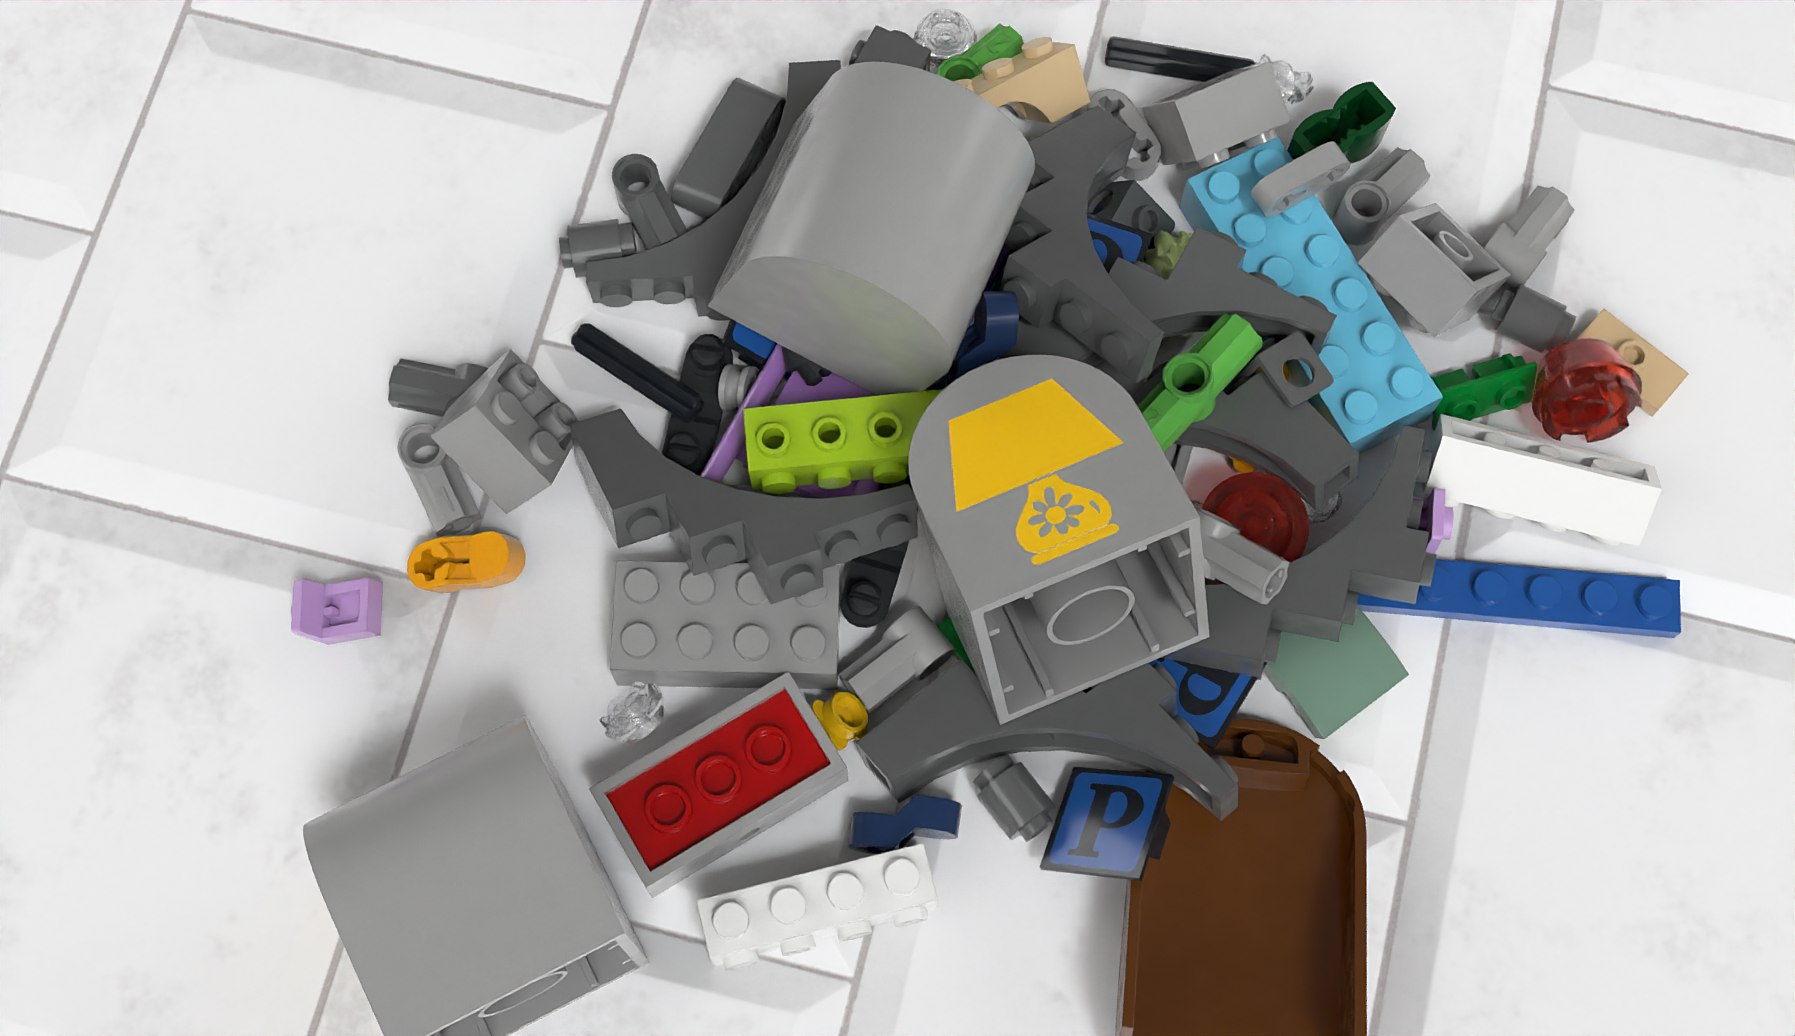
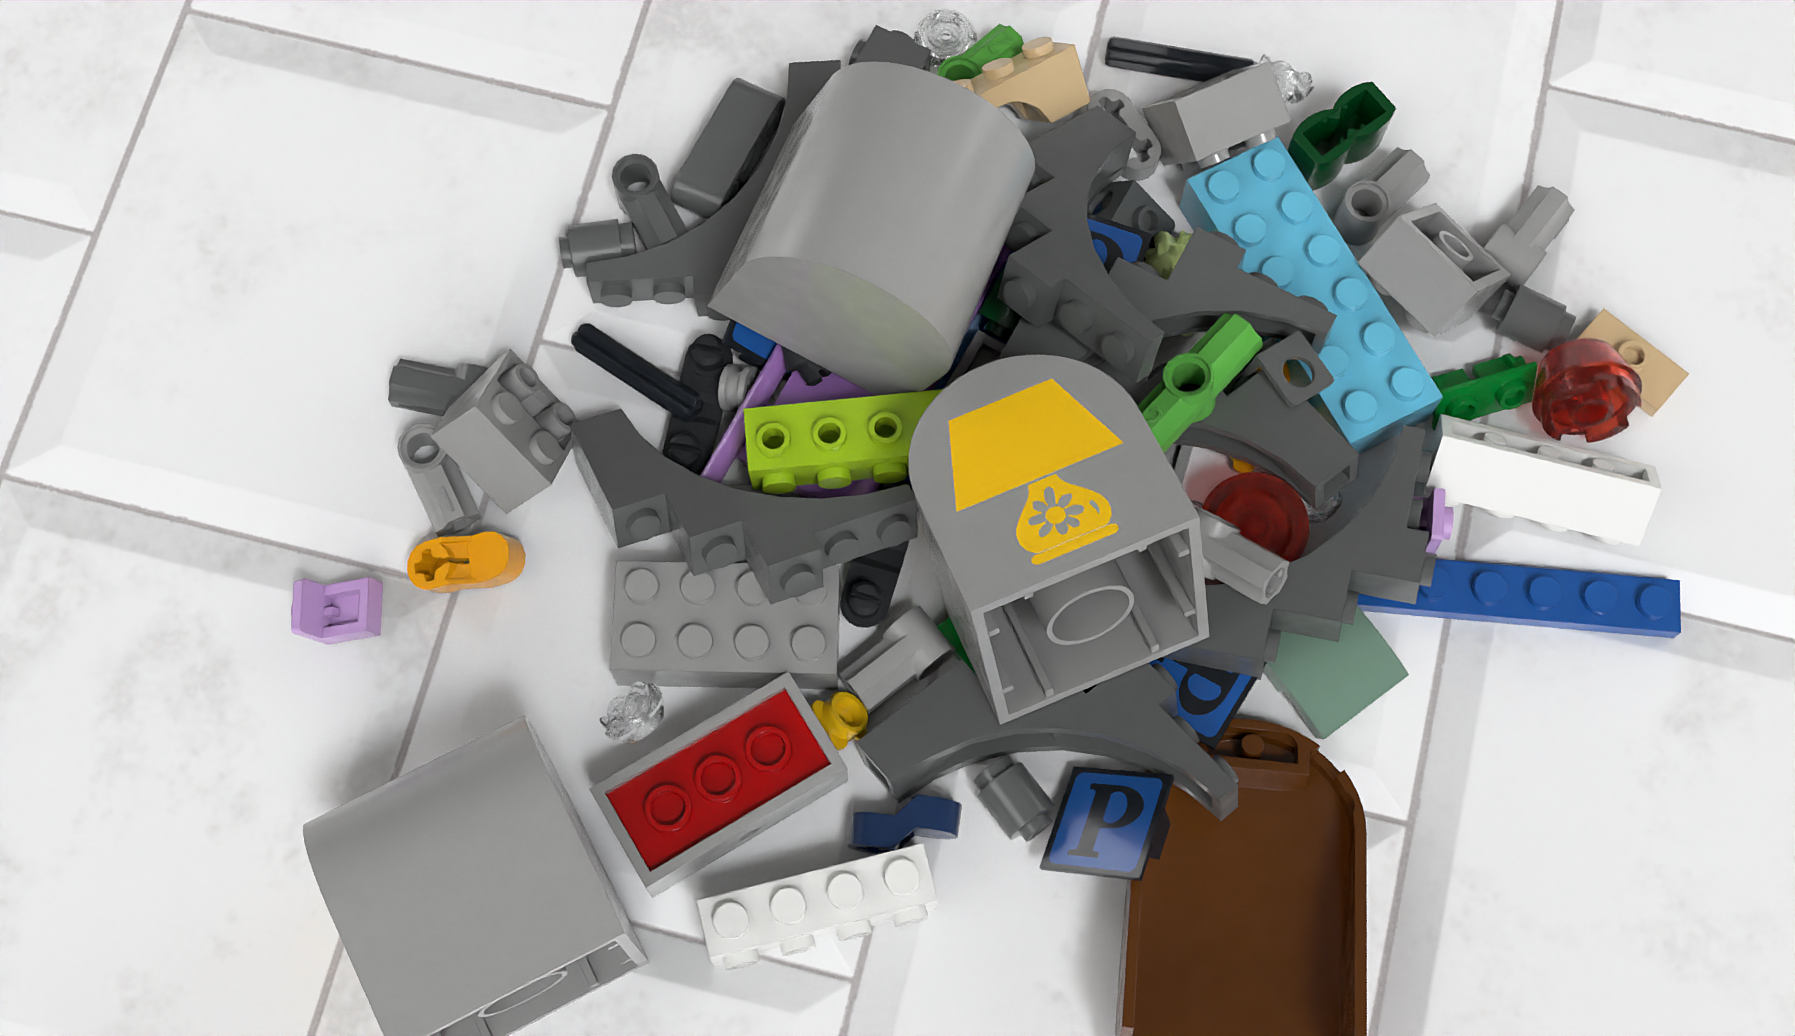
(990, 335): dark blue piece -> none
(1300, 179): light grey beam -> none

